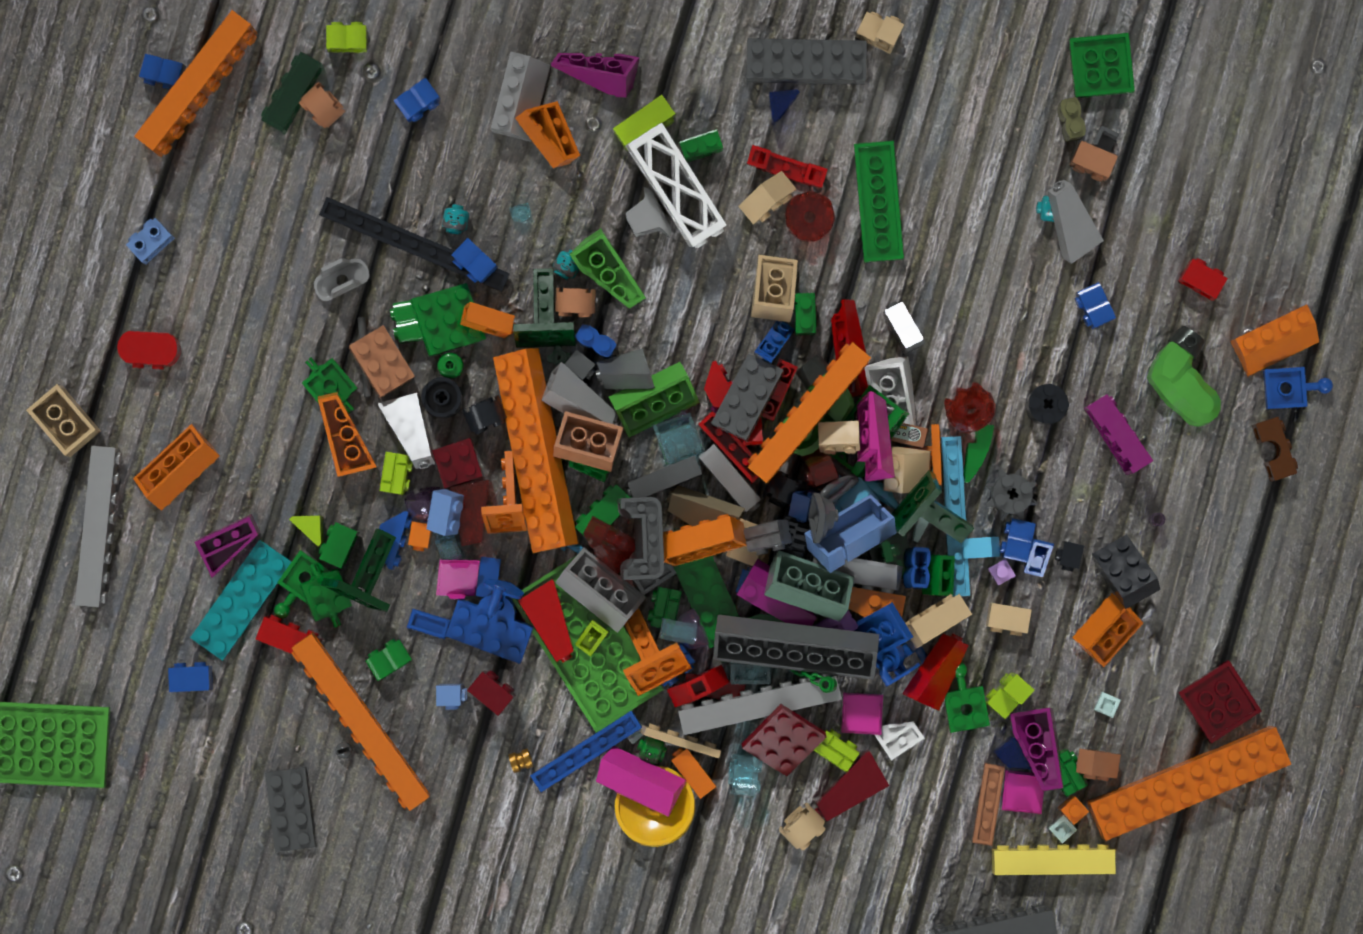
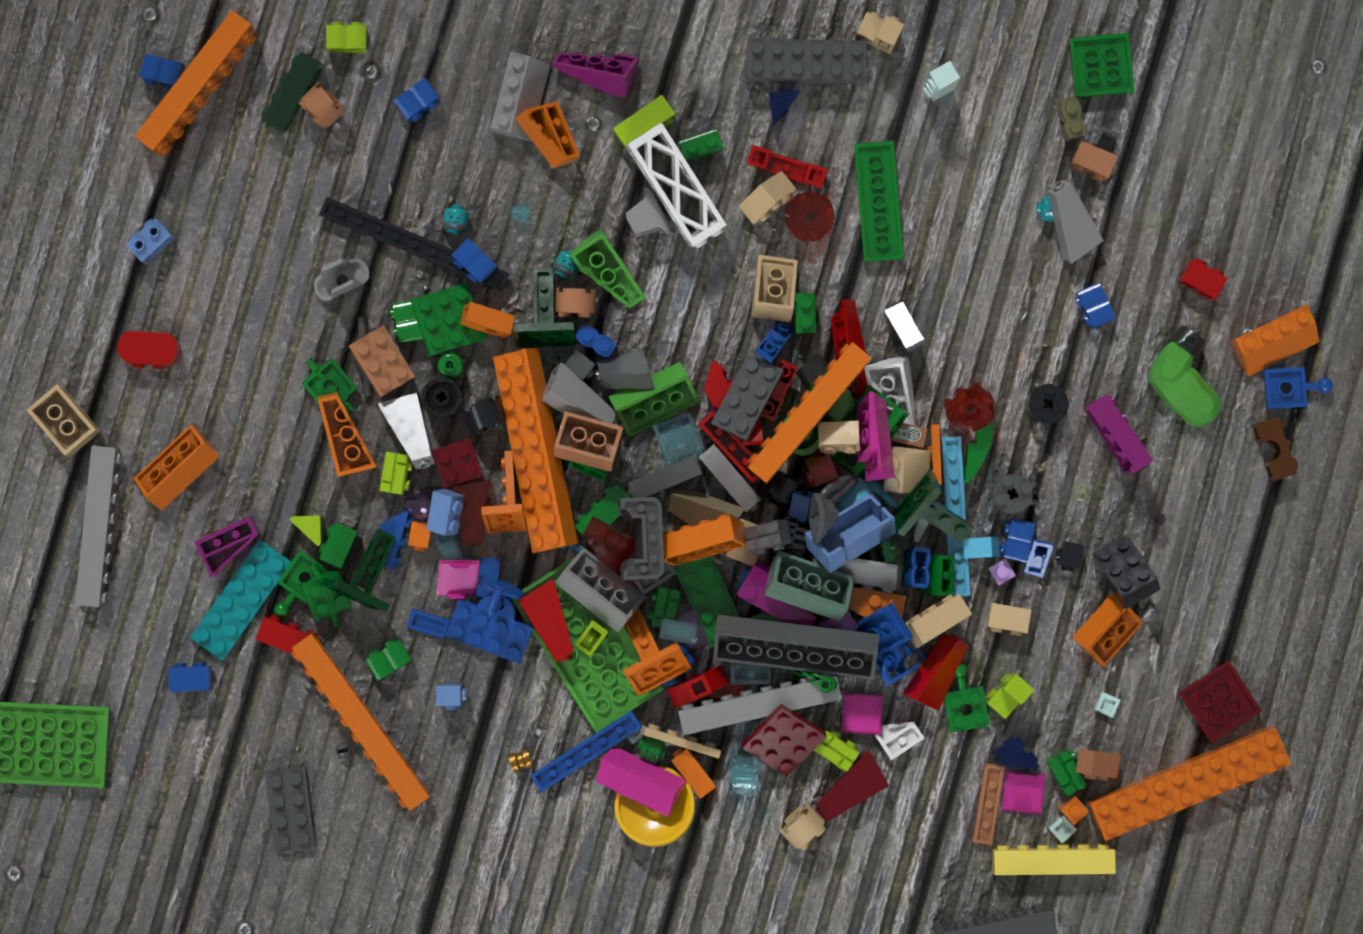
(492, 692): dark red brick -> none
(941, 81): none -> light aqua brick
(1038, 739): magenta wedge -> none

